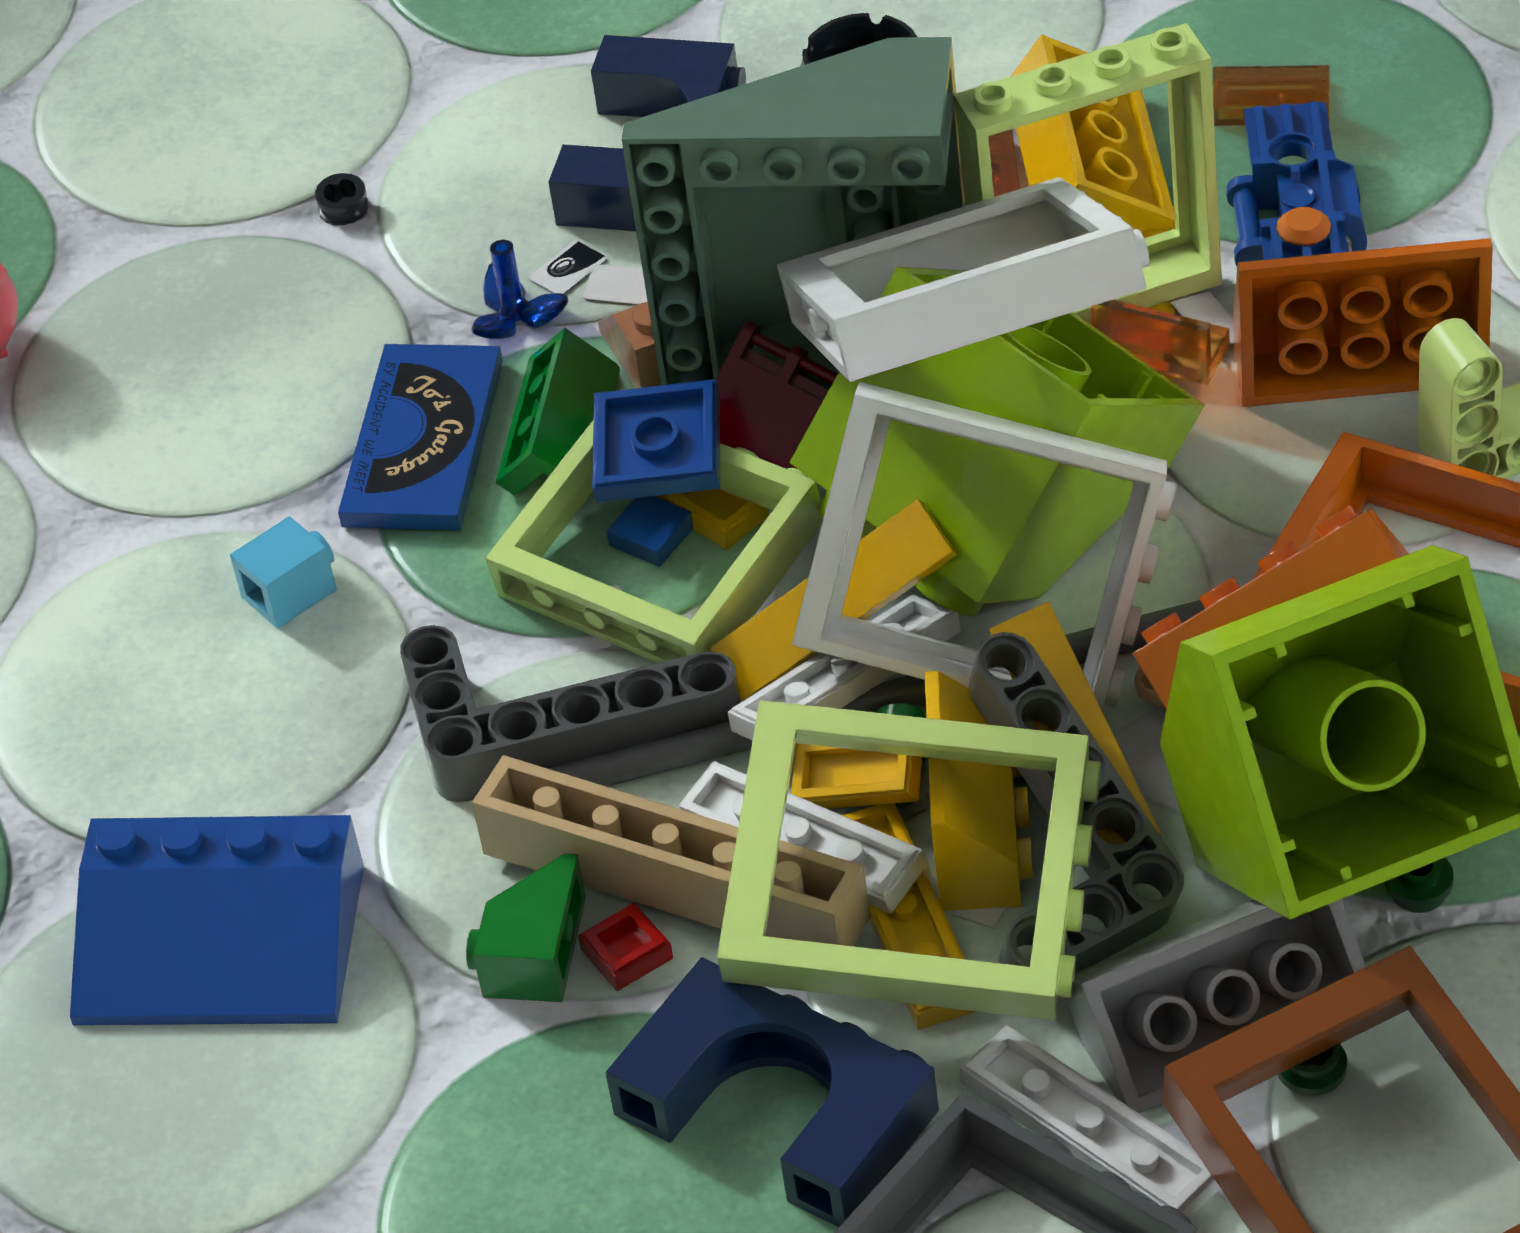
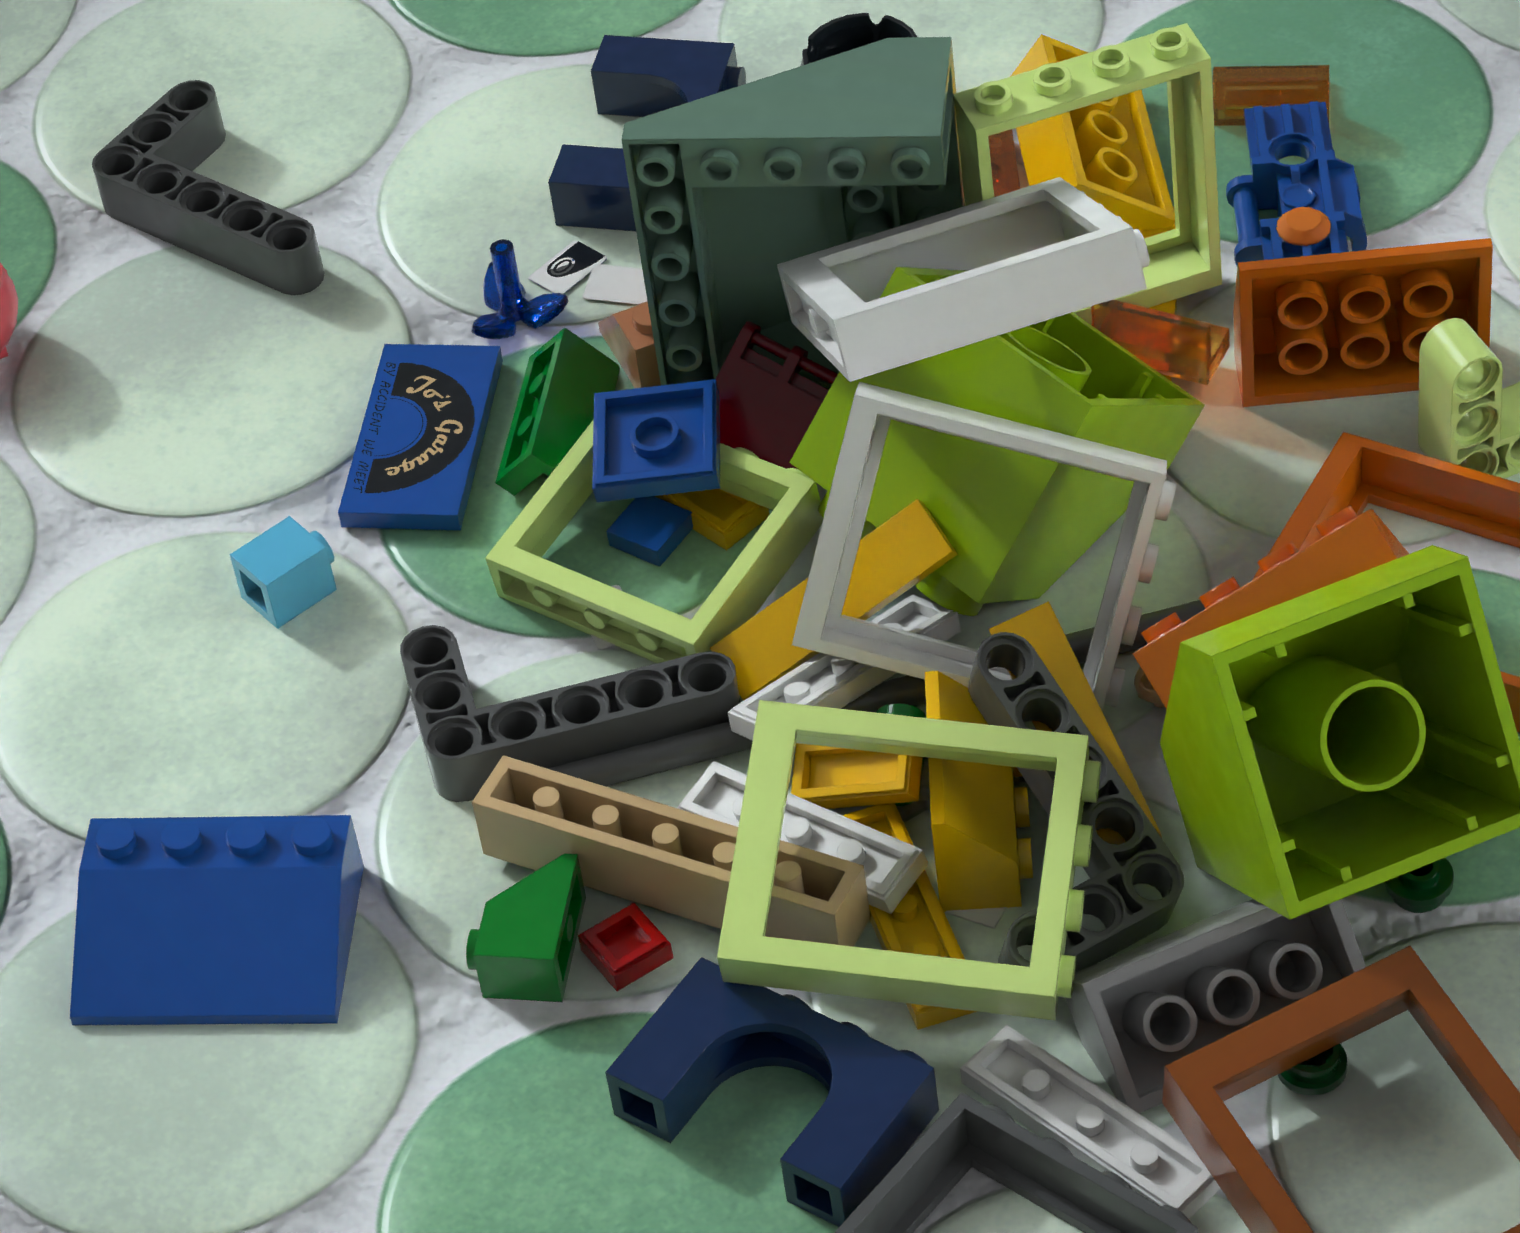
(151, 186): none -> dark grey beam
(347, 209): black bush -> none
(1205, 308): white sticker -> none

